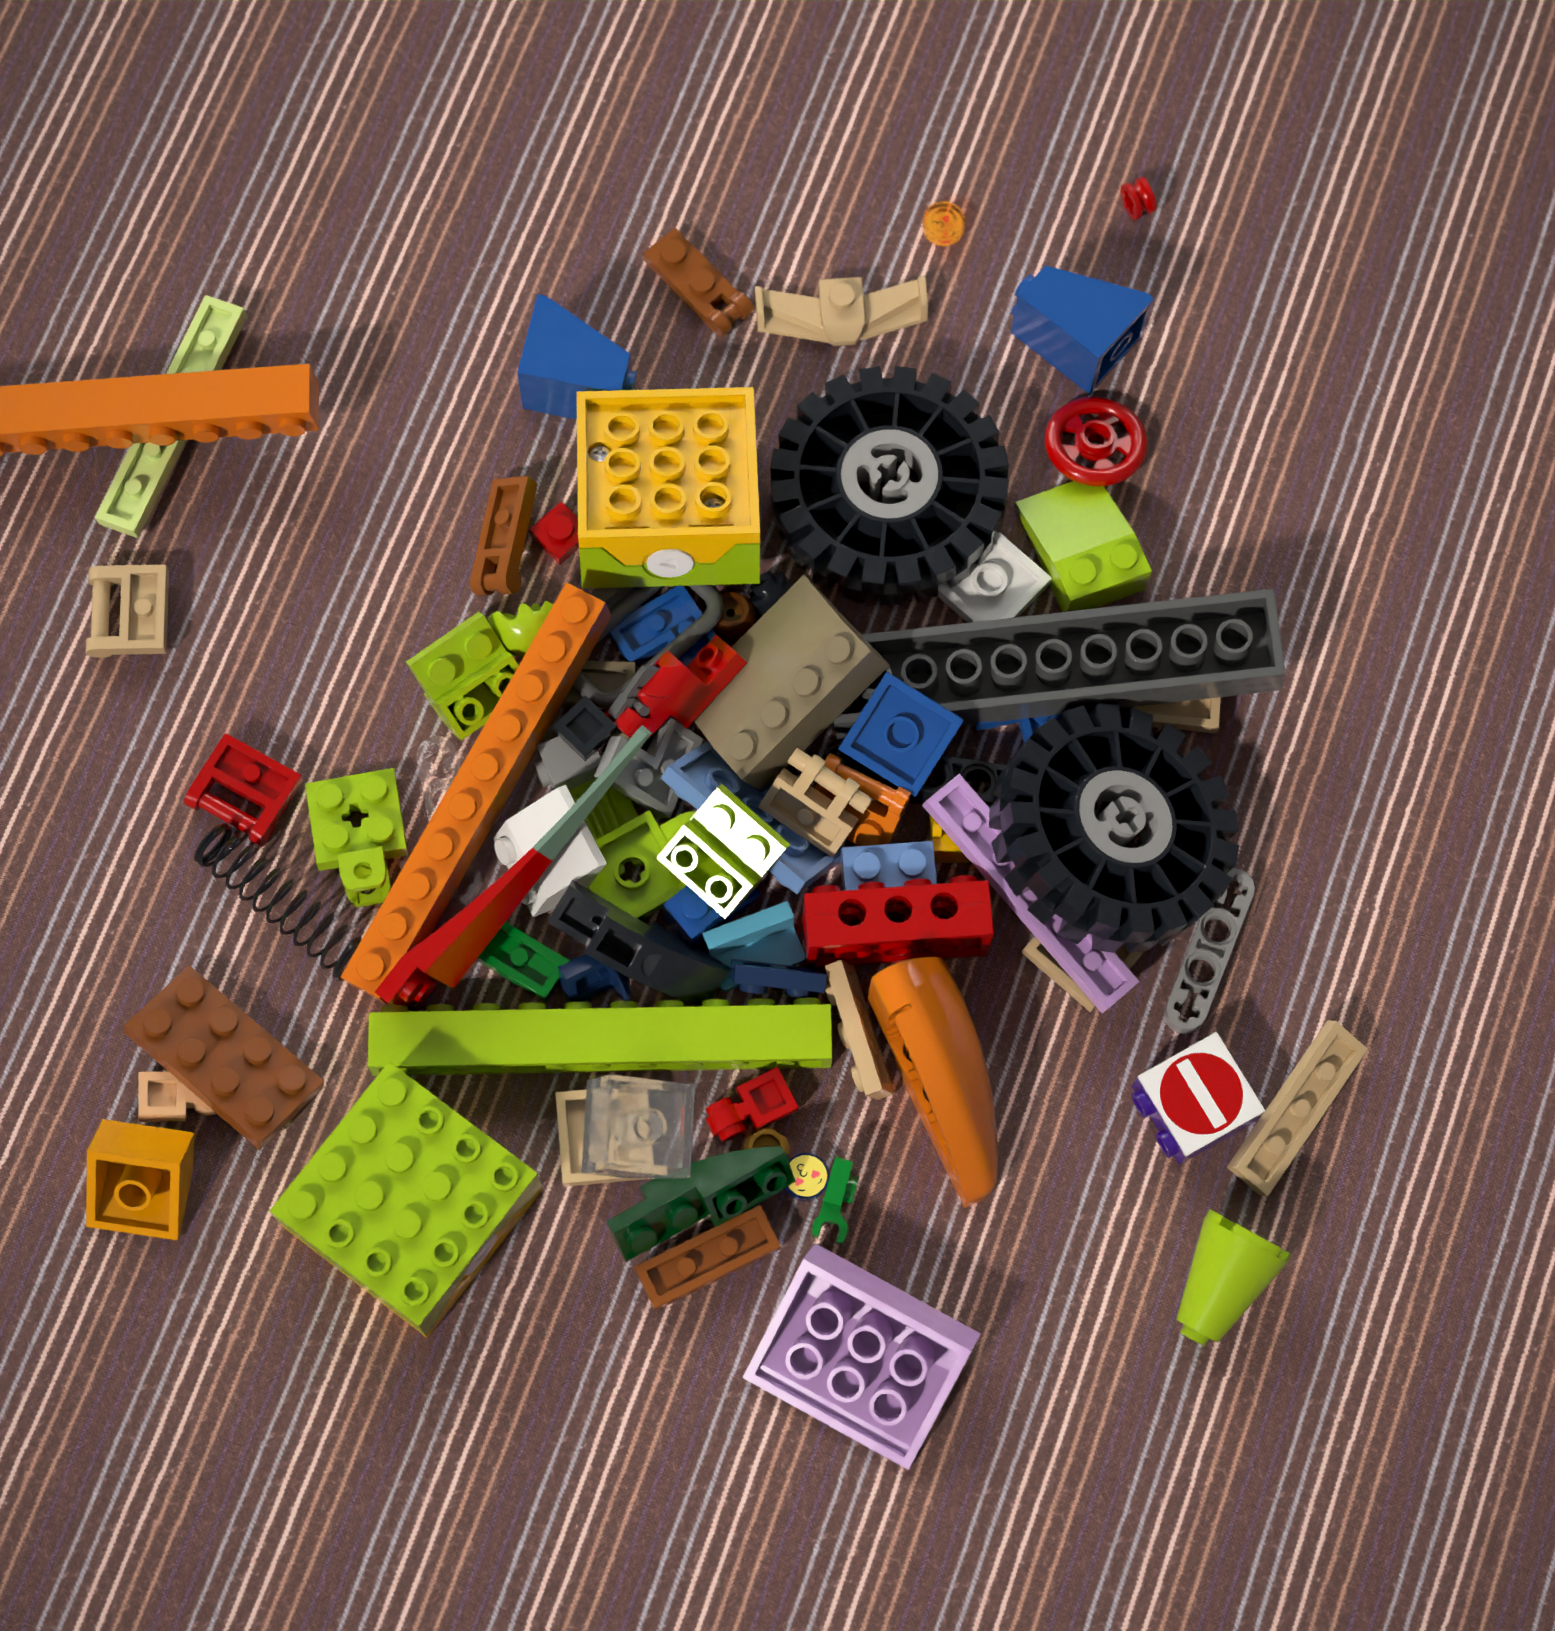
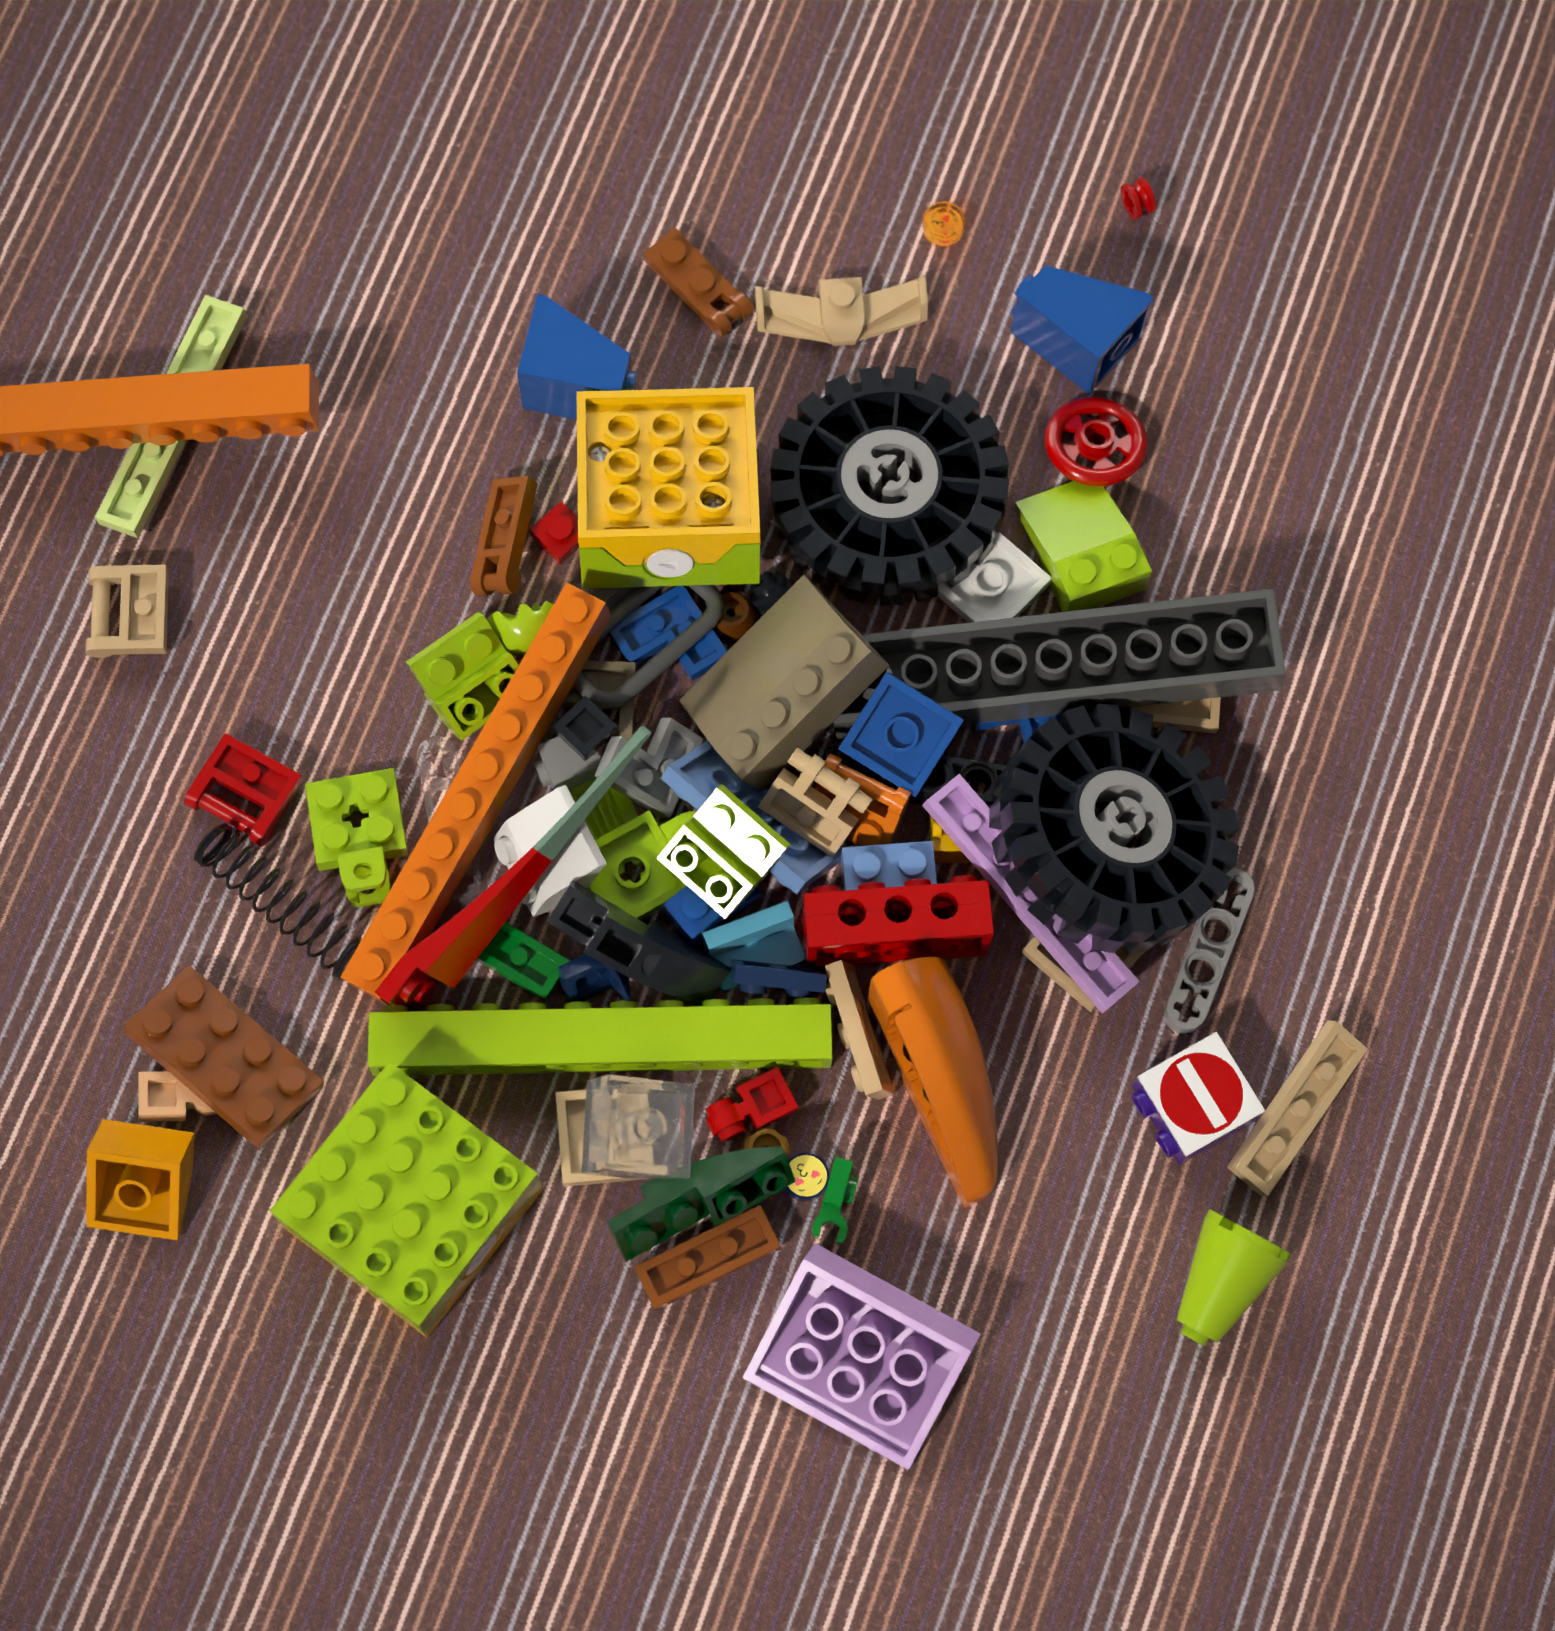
(675, 689): red plate -> none

